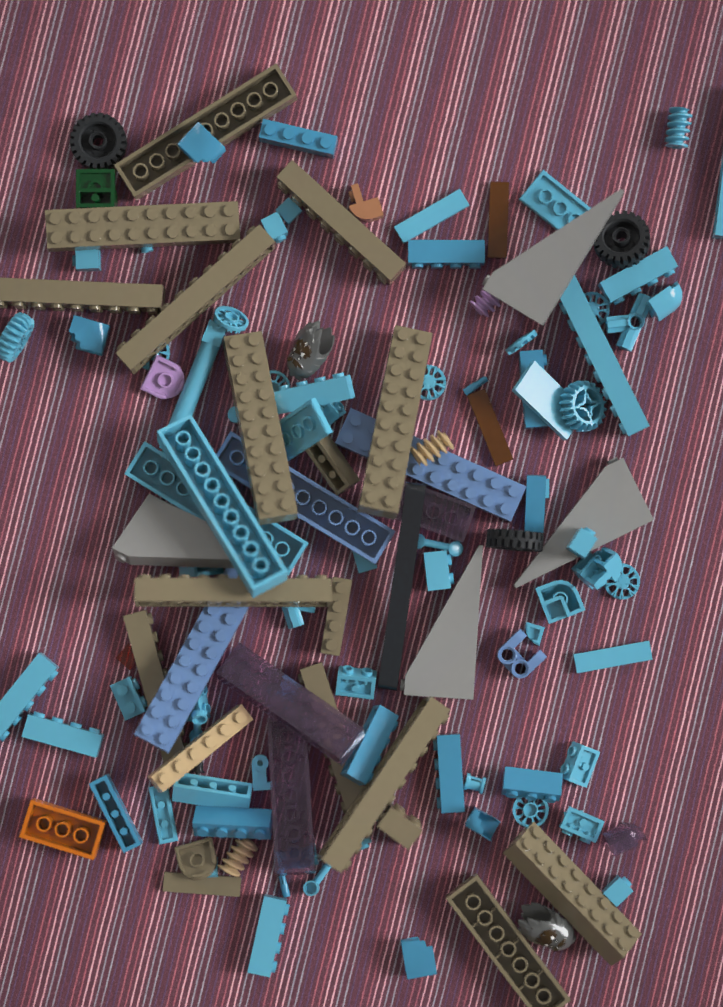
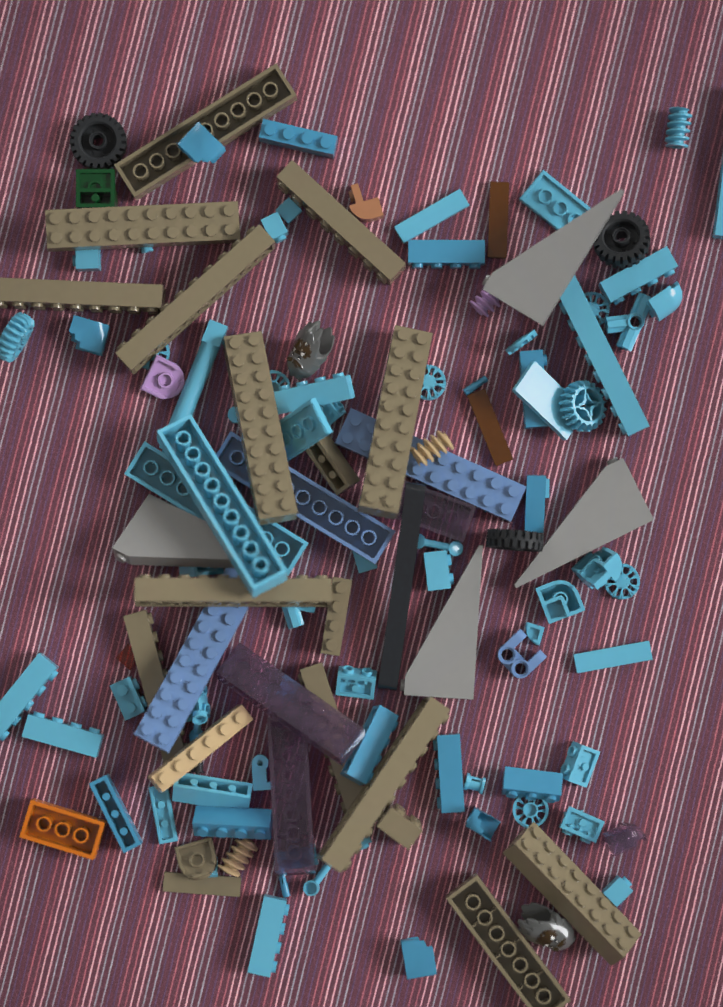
(230, 320): medium azure wheel -> none
(582, 542): medium azure brick -> none

